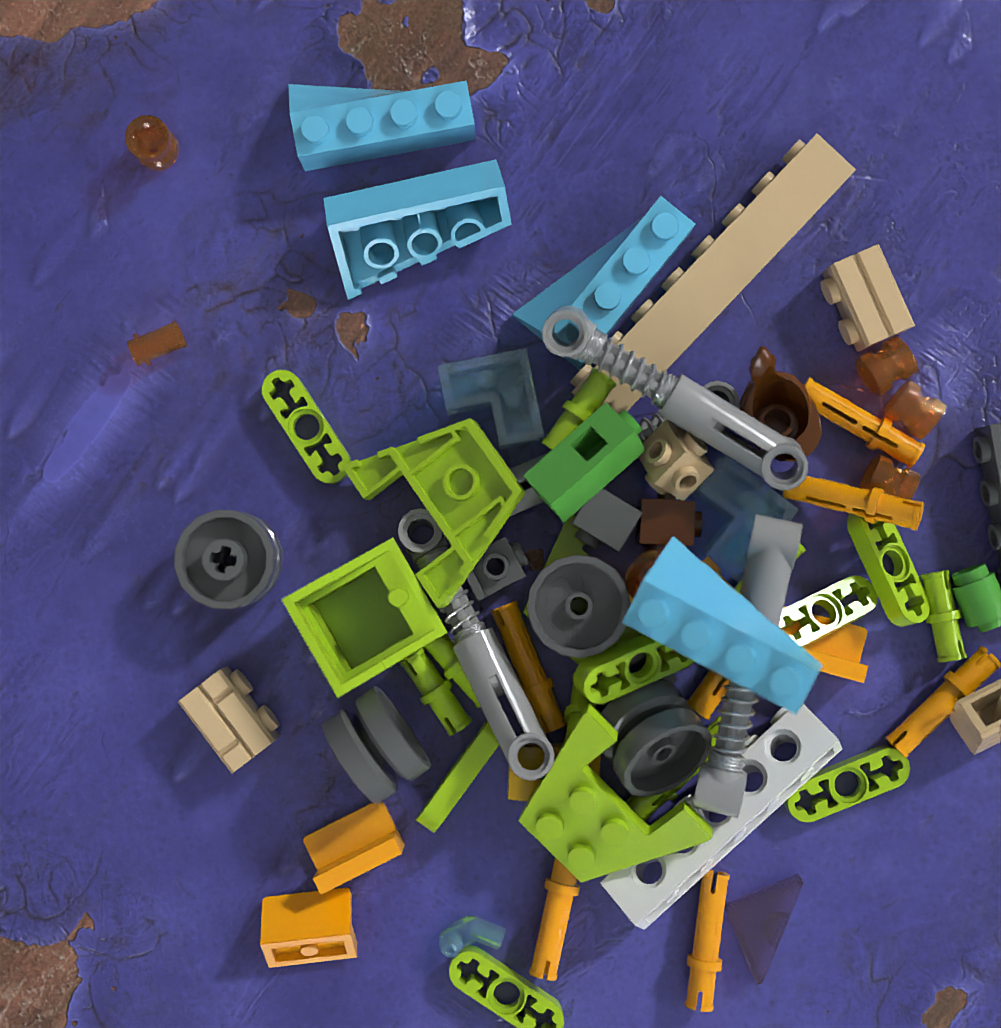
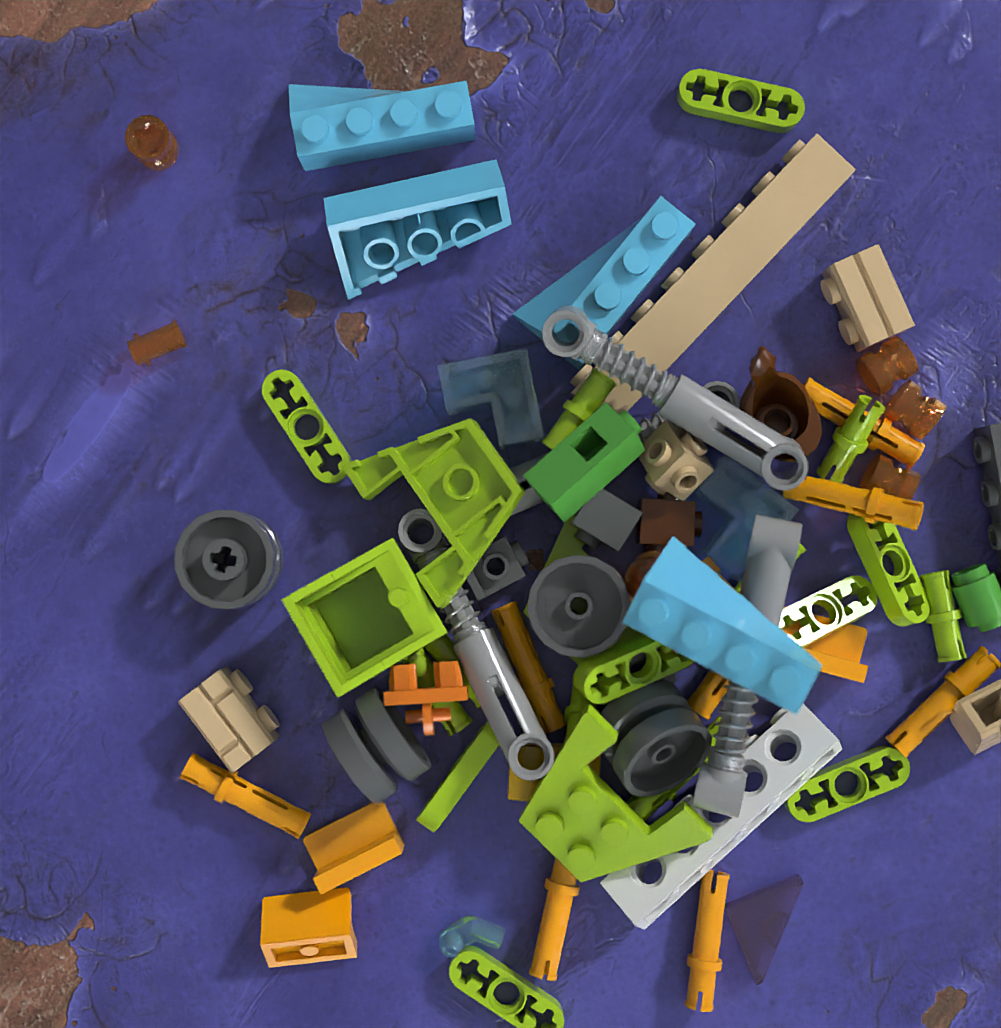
(245, 795): none -> light orange pin
(405, 691): none -> orange hips
(768, 121): none -> lime beam
(850, 439): none -> lime pin

